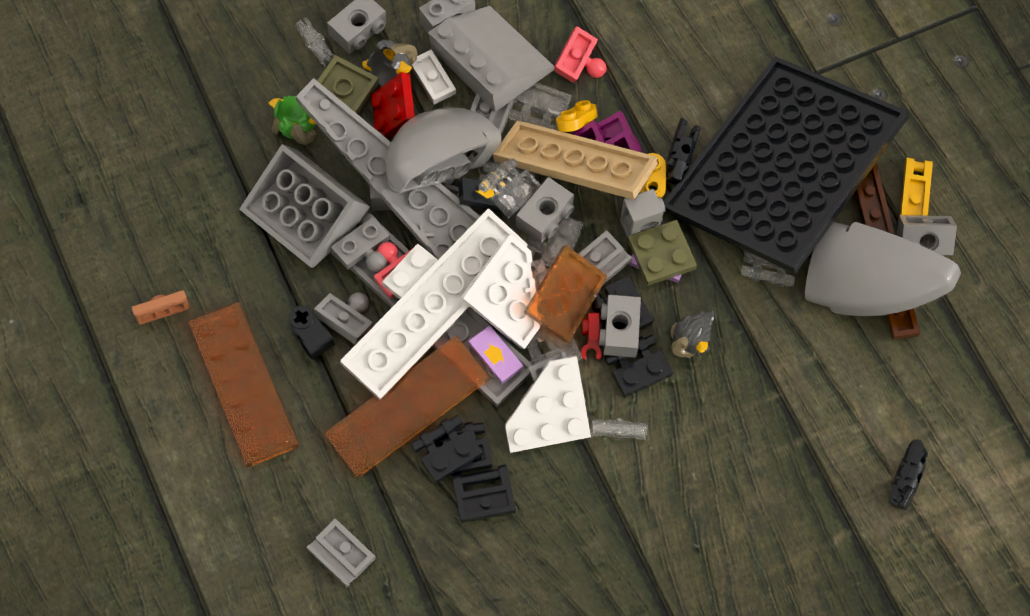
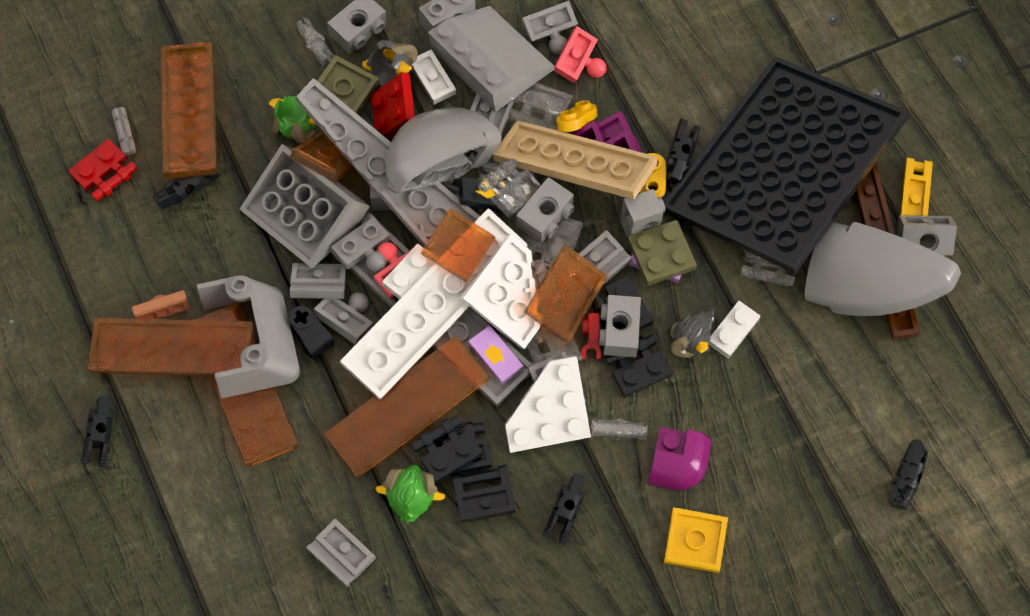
(98, 165): none -> red plate
(100, 420): none -> black hinge
(124, 131): none -> light grey axle
(168, 346): none -> clear orange plate
(181, 188): none -> black hinge
(188, 110): none -> clear orange plate
(263, 364): none -> light grey windscreen
(322, 157): none -> clear orange tile
(322, 281): none -> light grey plate
(410, 492): none -> bright green hair
(458, 245): none -> clear orange tile
(550, 23): none -> light grey plate
(571, 497): none -> black hinge
(679, 459): none -> magenta brick
(695, 540): none -> yellow tile
(733, 329): none -> white plate

